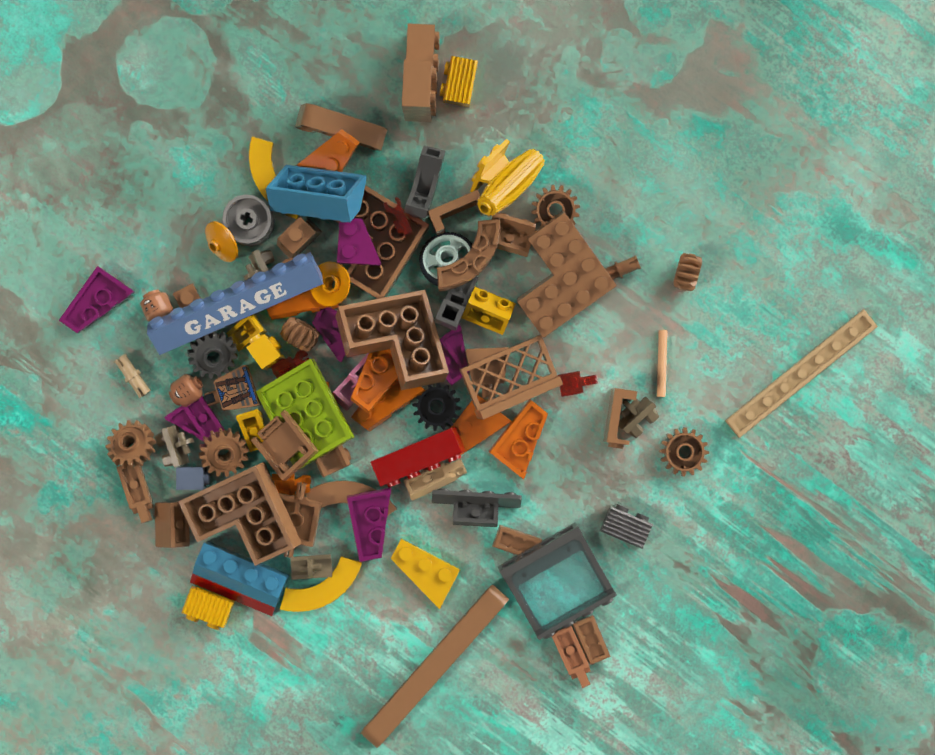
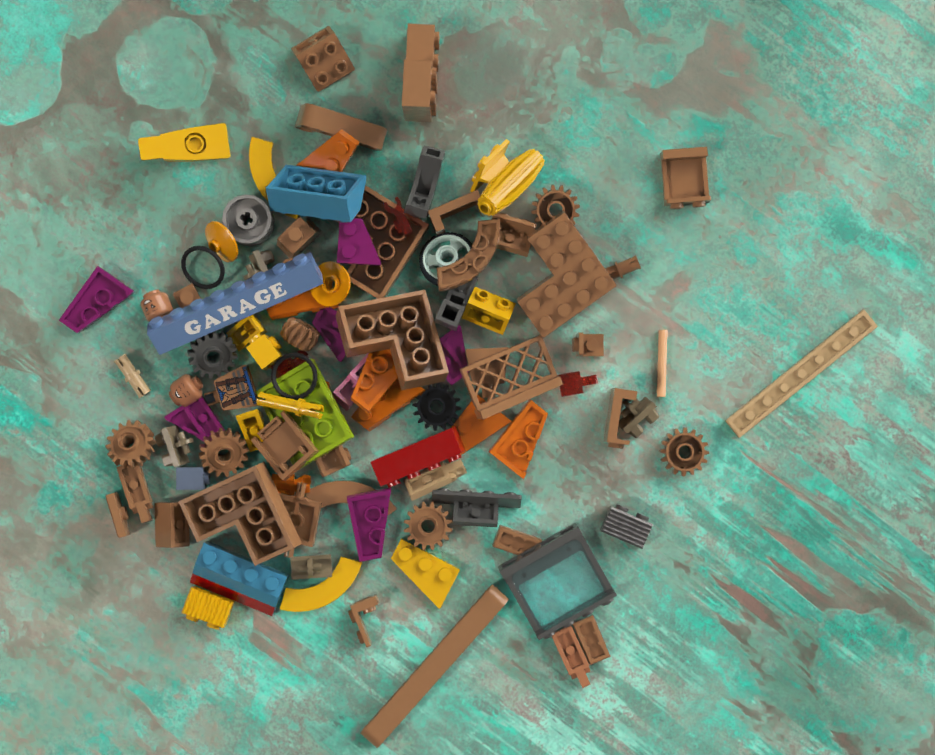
(119, 514): none -> medium nougat plate
(187, 145): none -> yellow piece
(214, 254): none -> black tyre
(274, 370): none -> black tyre
(299, 407): none -> yellow pin
(323, 58): none -> medium nougat bracket
(366, 605): none -> medium nougat bracket
(425, 537): none -> medium nougat gear
(459, 81): yellow brick -> none
(588, 345): none -> medium nougat bracket
(685, 177): none -> medium nougat panel
(687, 272): medium nougat gear -> none

